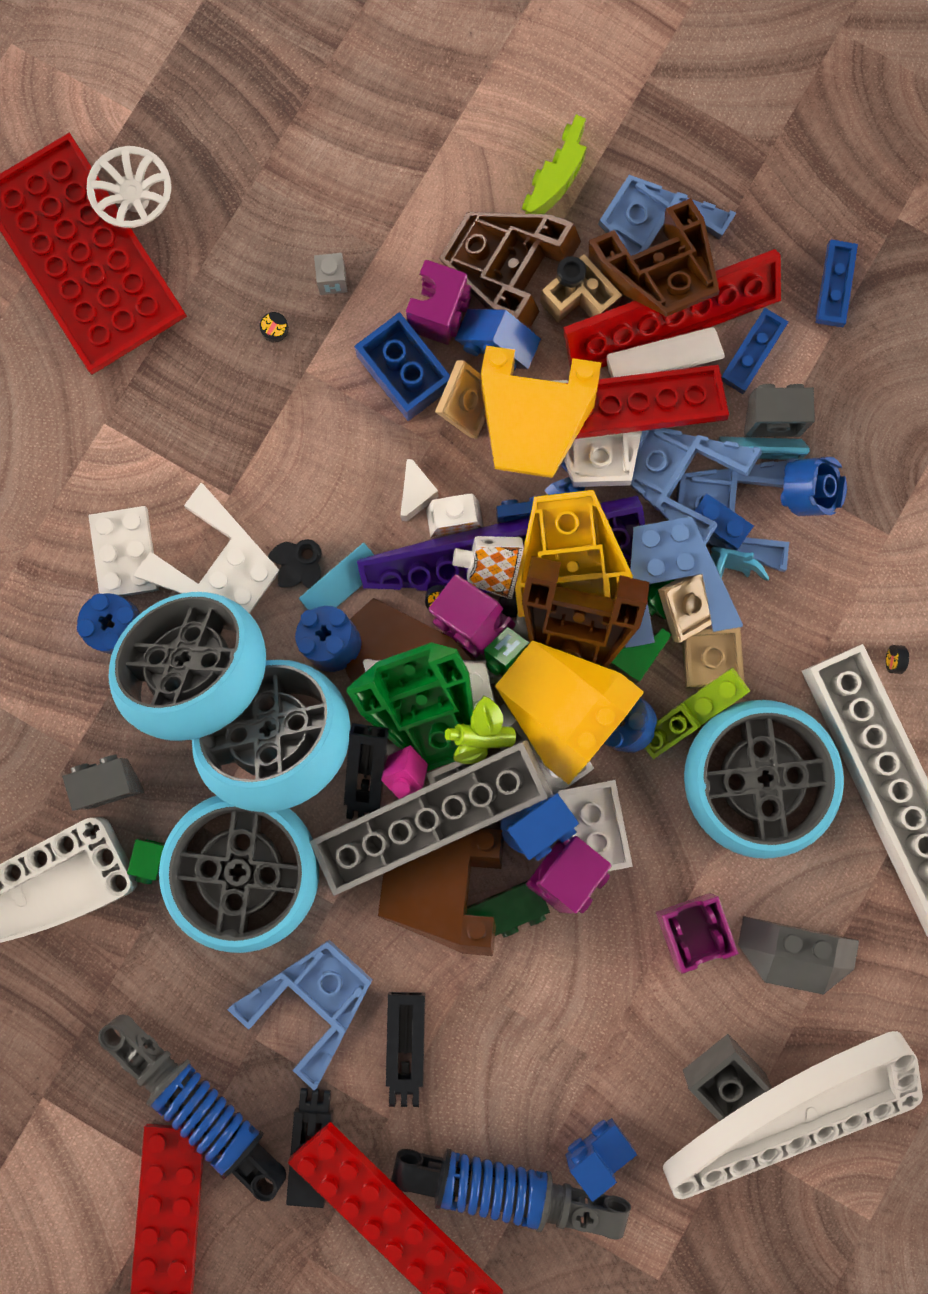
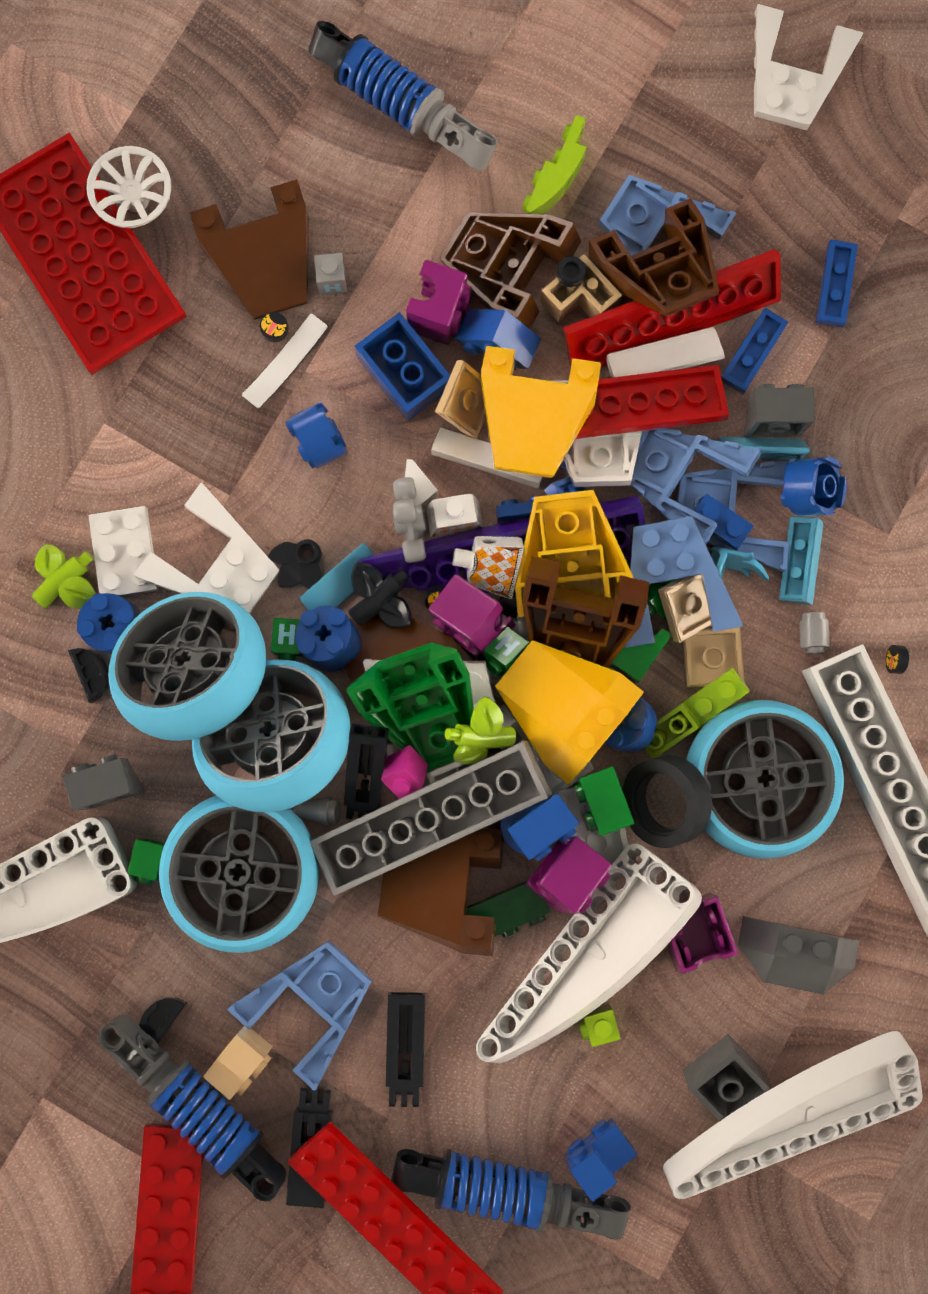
(62, 578): none -> lime plant
(91, 672): none -> black tile
(161, 1016): none -> black tile
(241, 1058): none -> tan brick
(262, 258): none -> reddish brown wedge
(283, 639): none -> green brick
(285, 361): none -> white sticker
(318, 436): none -> blue brick
(322, 811): none -> light grey cone
(379, 596): none -> black plant
(400, 93): none -> piece
(409, 519): none -> light grey gear
(475, 454): none -> white slope
(600, 1026): none -> lime brick
(604, 802): none -> green brick
(617, 947): none -> white beam
(694, 788): none -> black tyre
(790, 93): none -> white wing
(803, 557): none -> medium azure slope
(814, 633): none -> light grey brick

